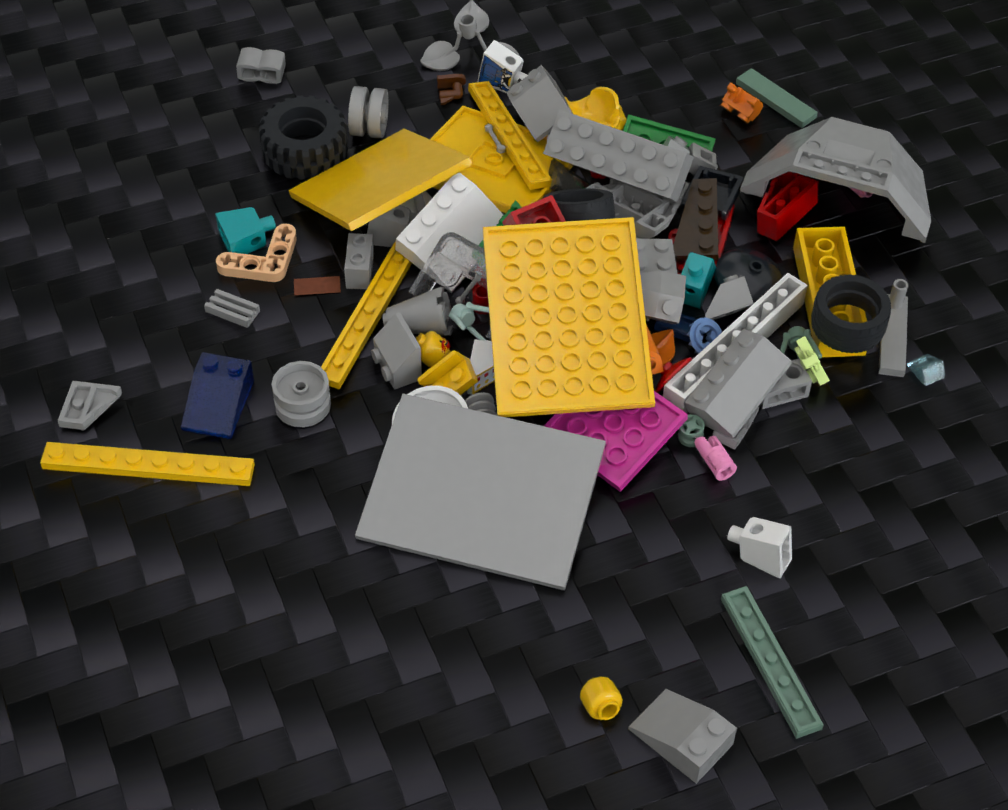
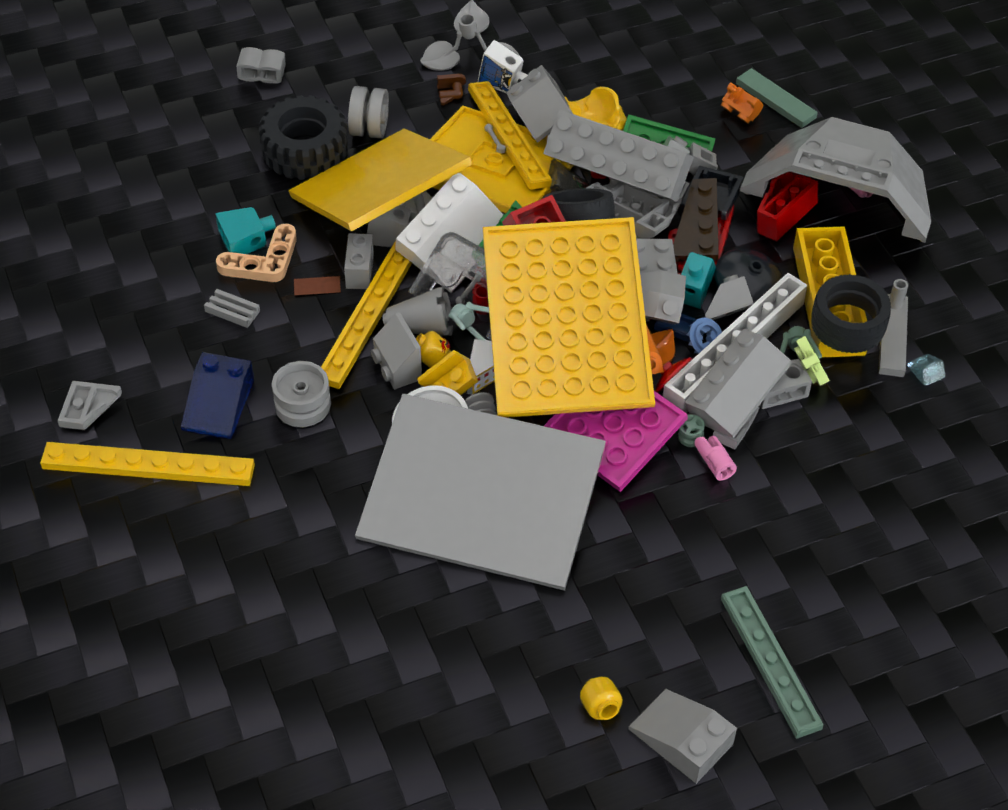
(764, 545): white torso -> none

